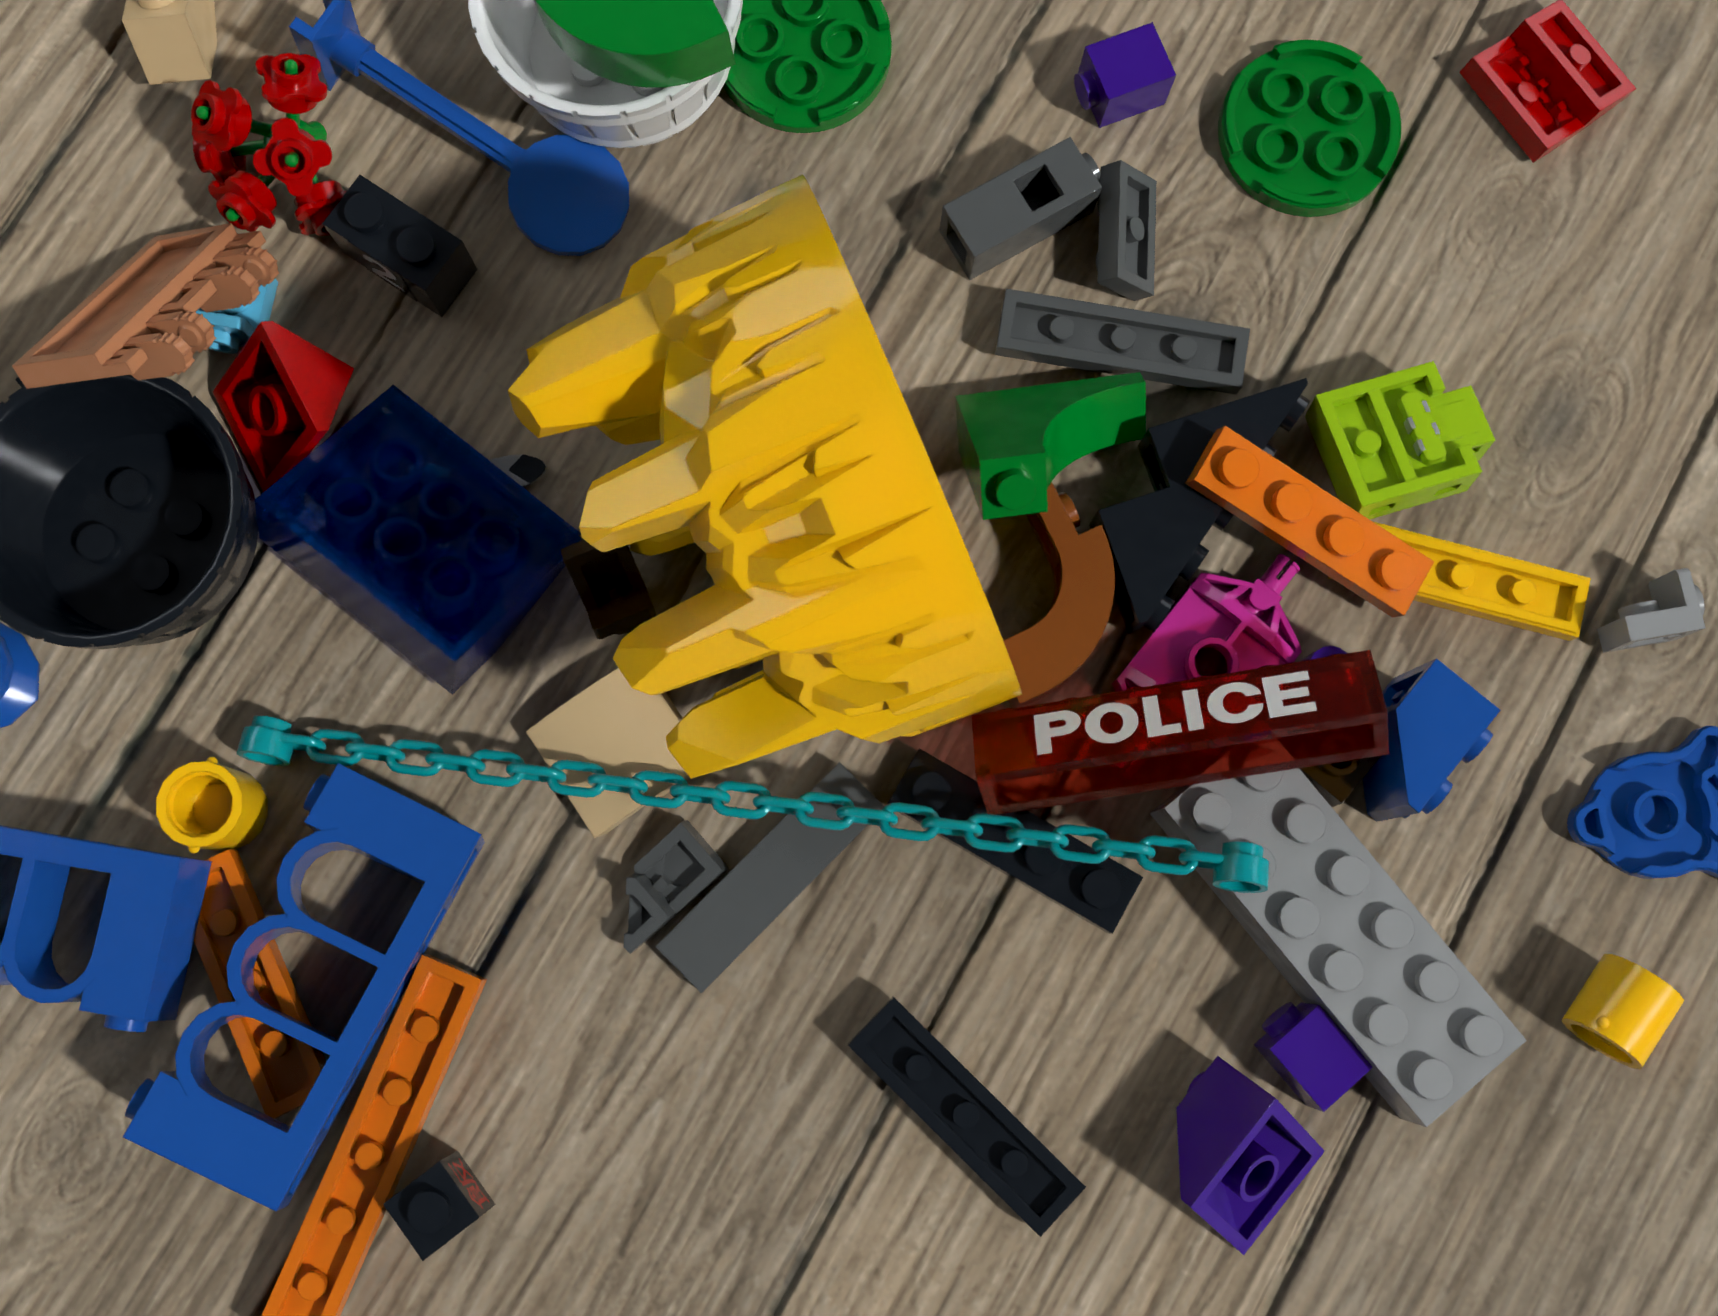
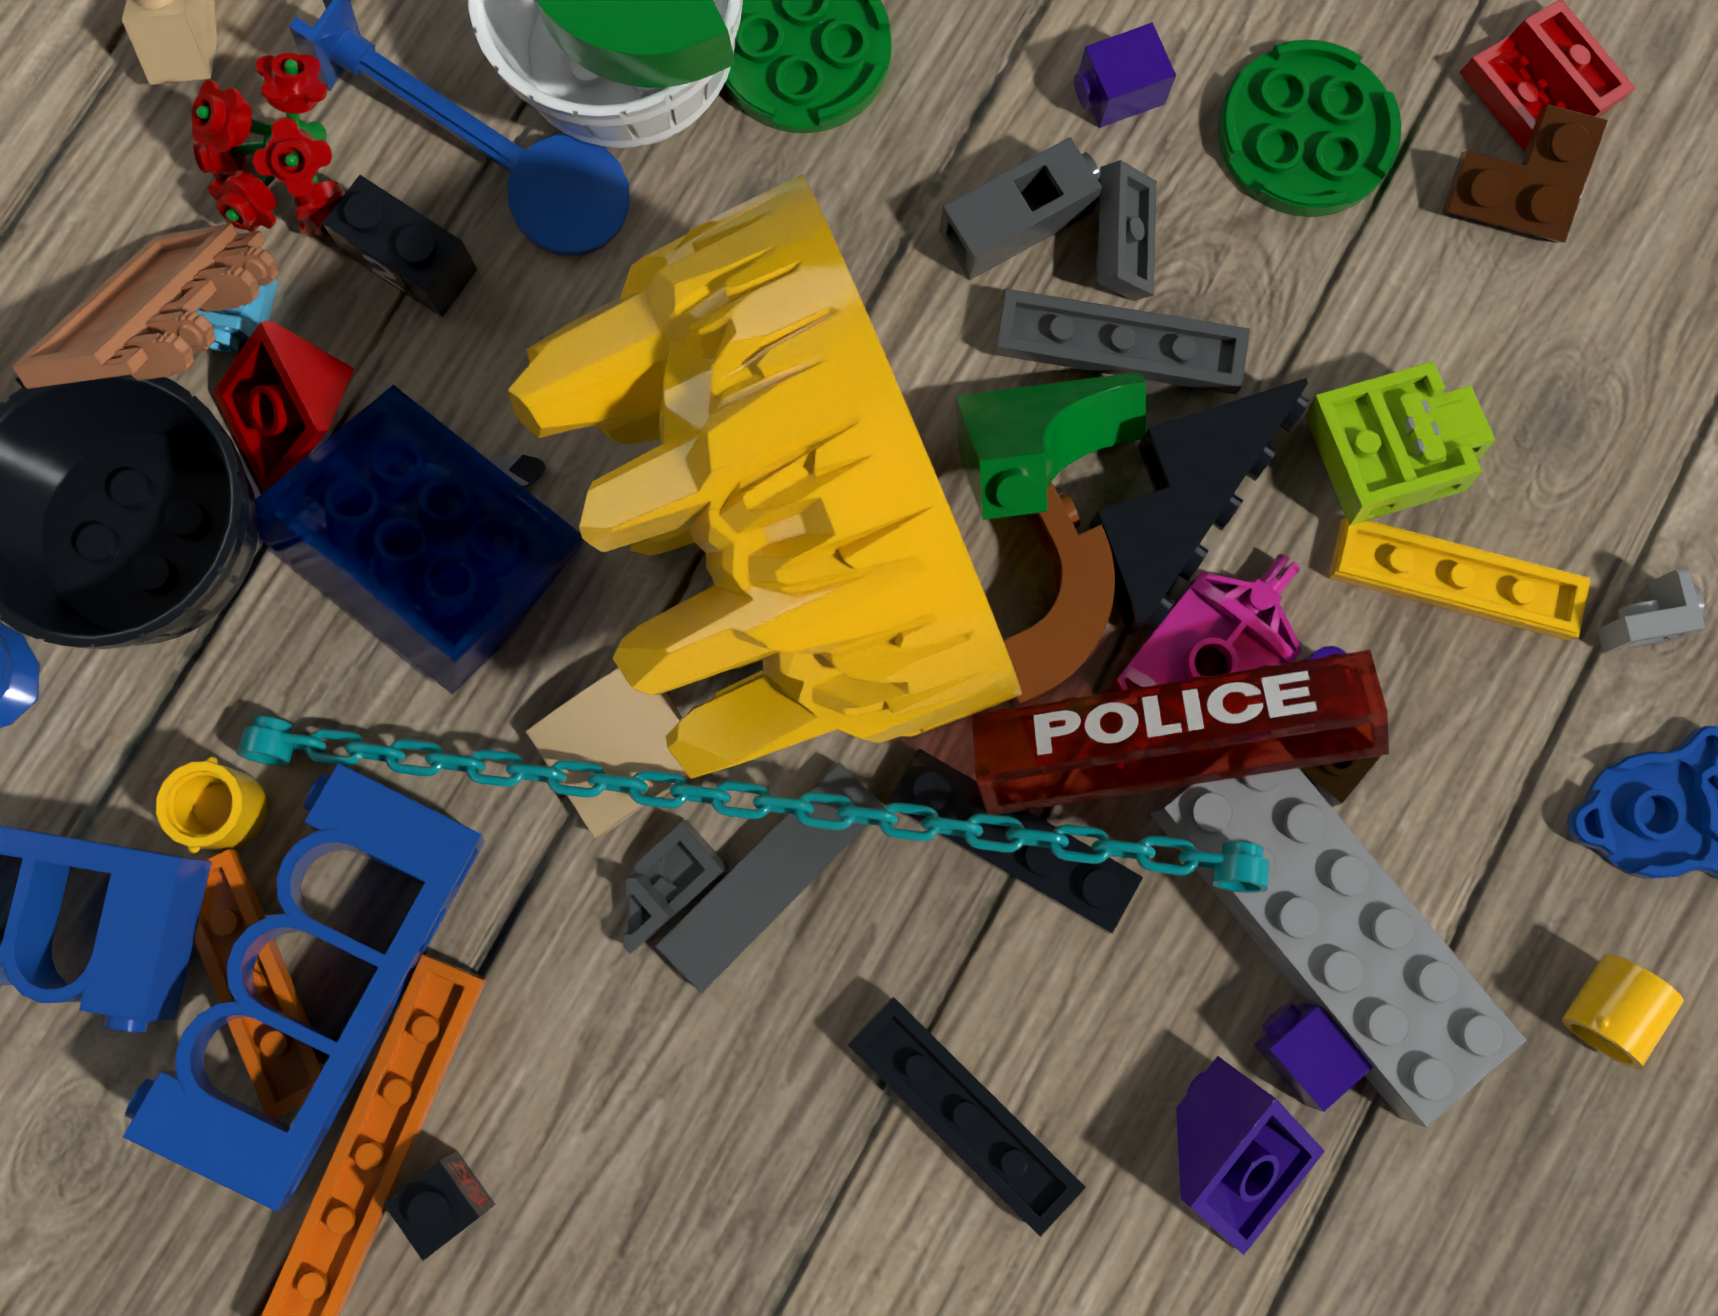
(609, 588): dark brown bracket -> none
(1309, 522): orange plate -> none
(1431, 728): blue slope -> none
(1541, 191): none -> reddish brown plate

